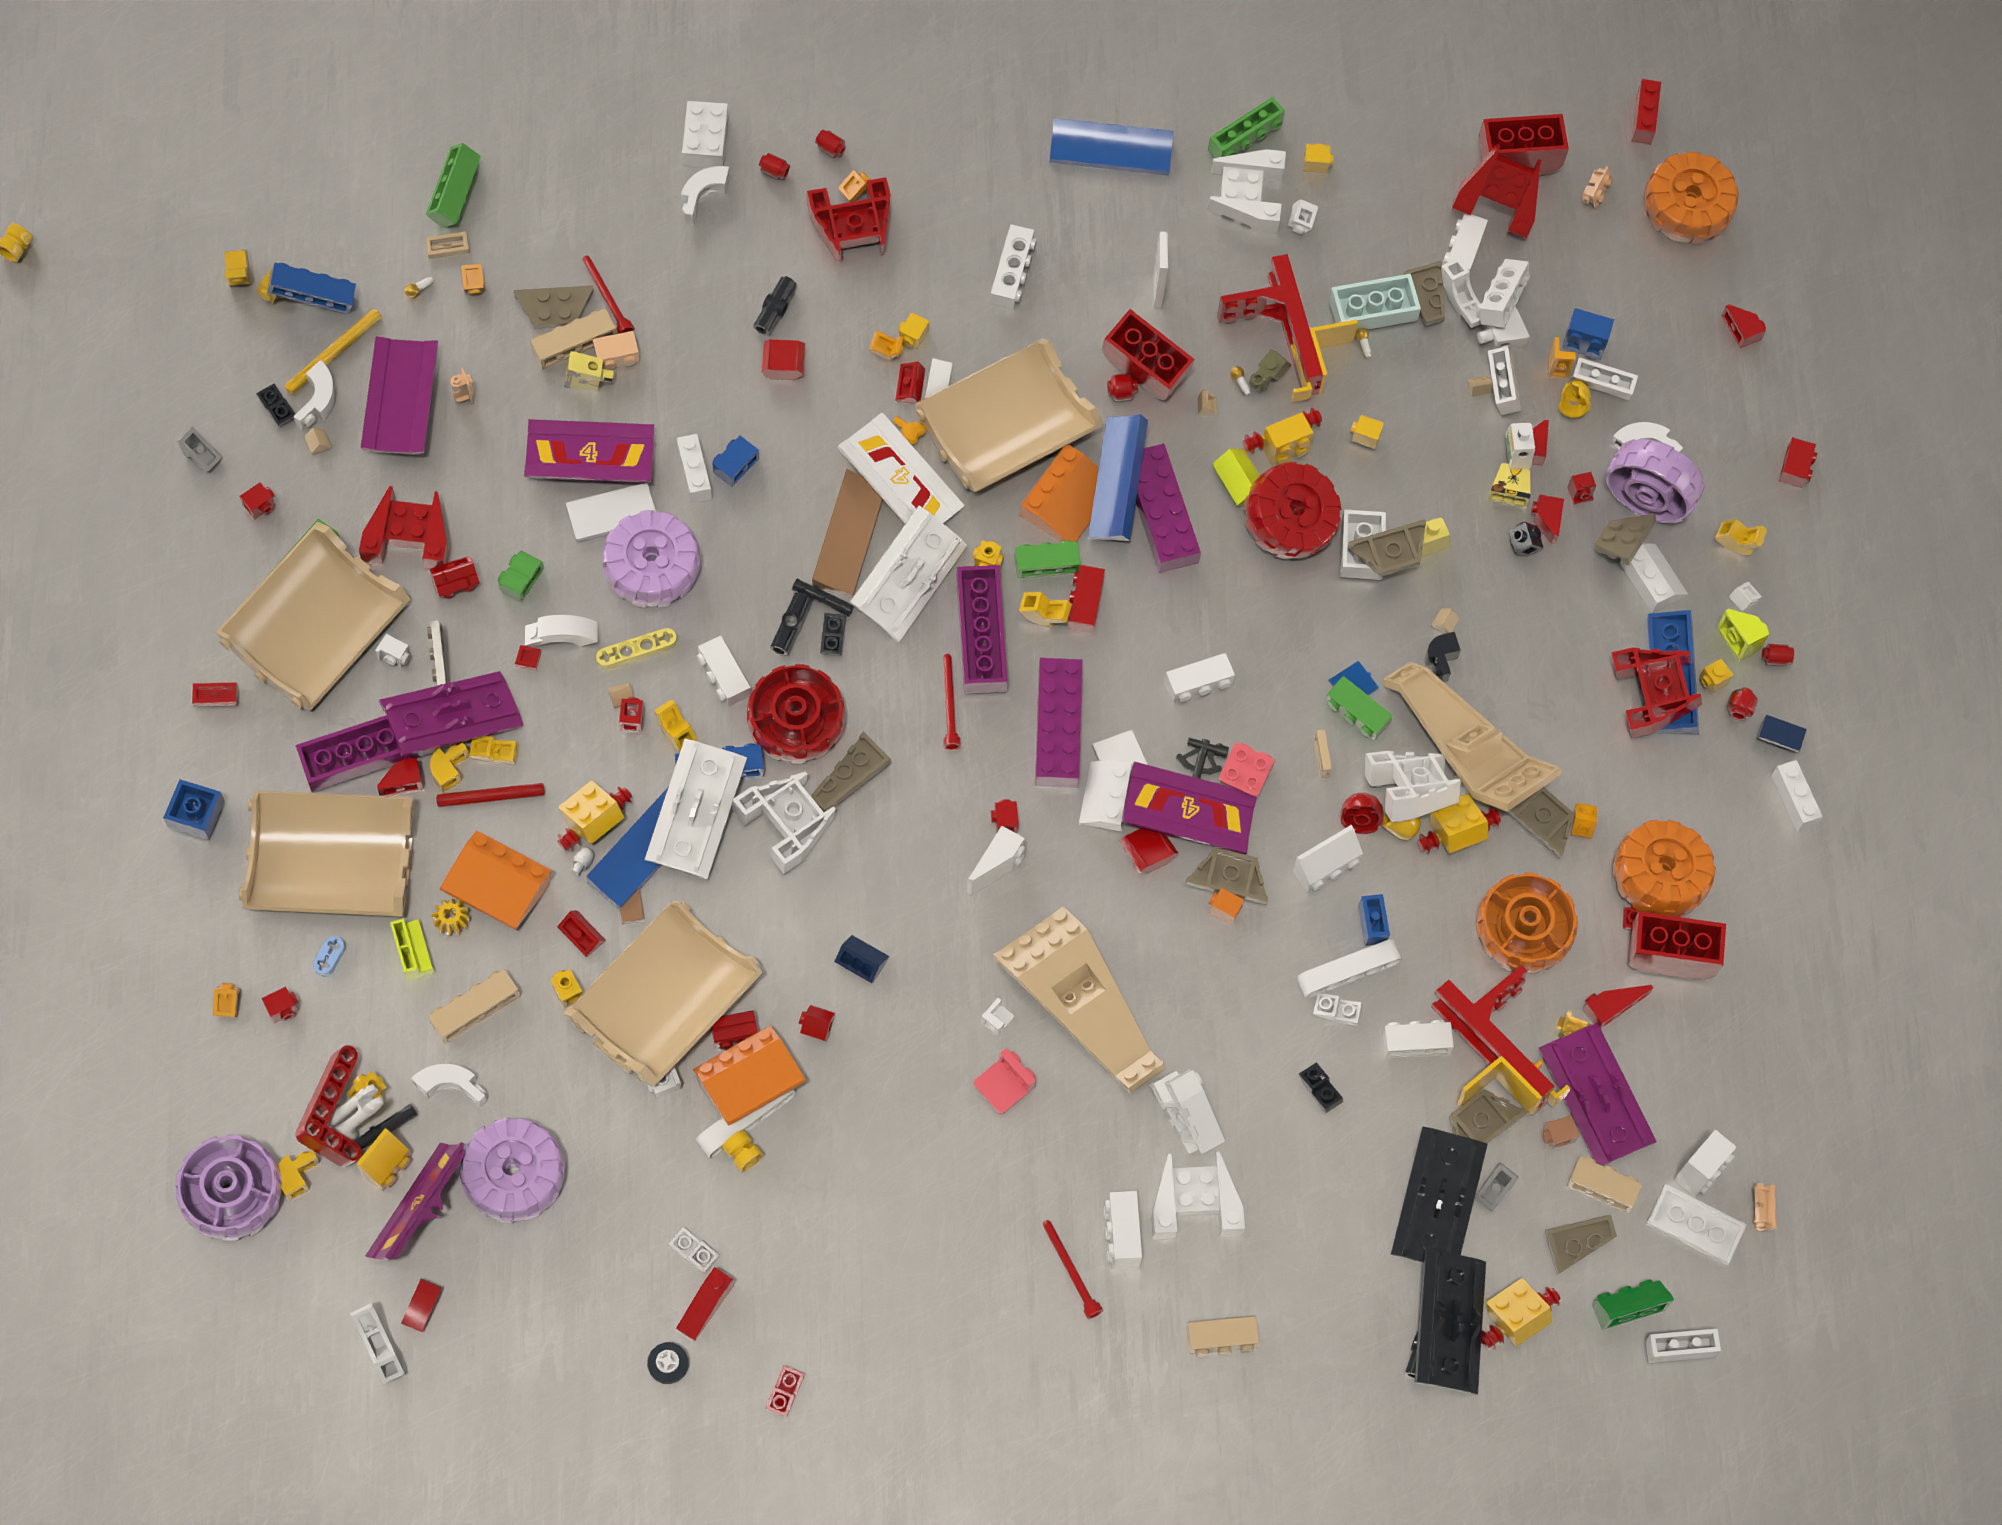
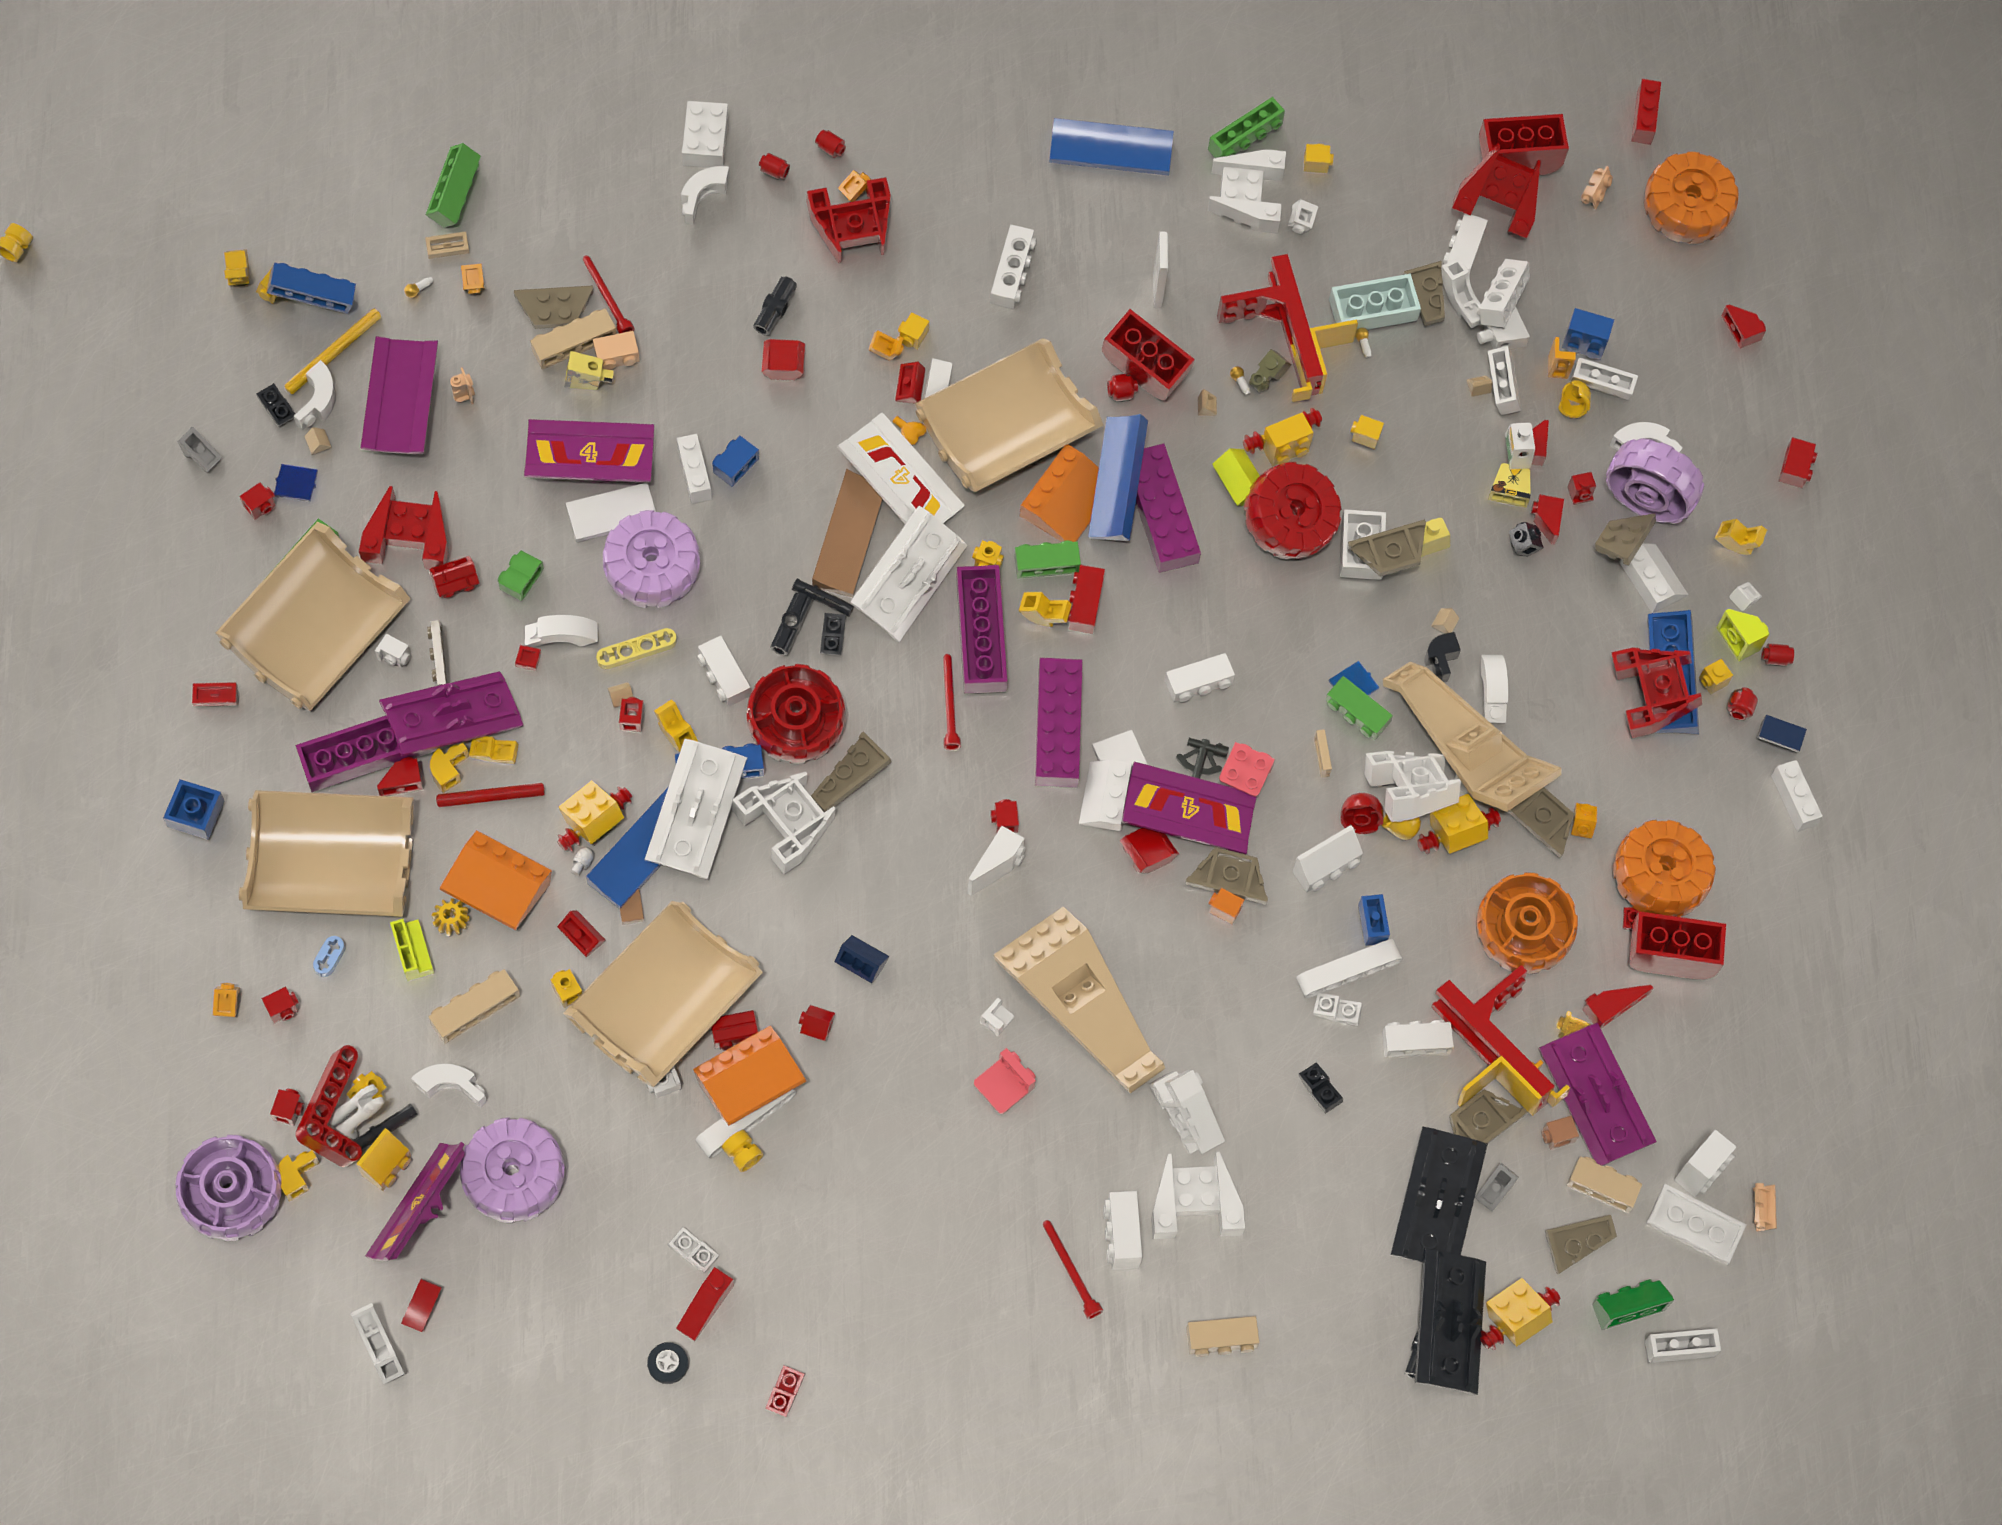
(287, 1107): none -> red brick
(295, 482): none -> clear blue piece
(1495, 687): none -> white arch

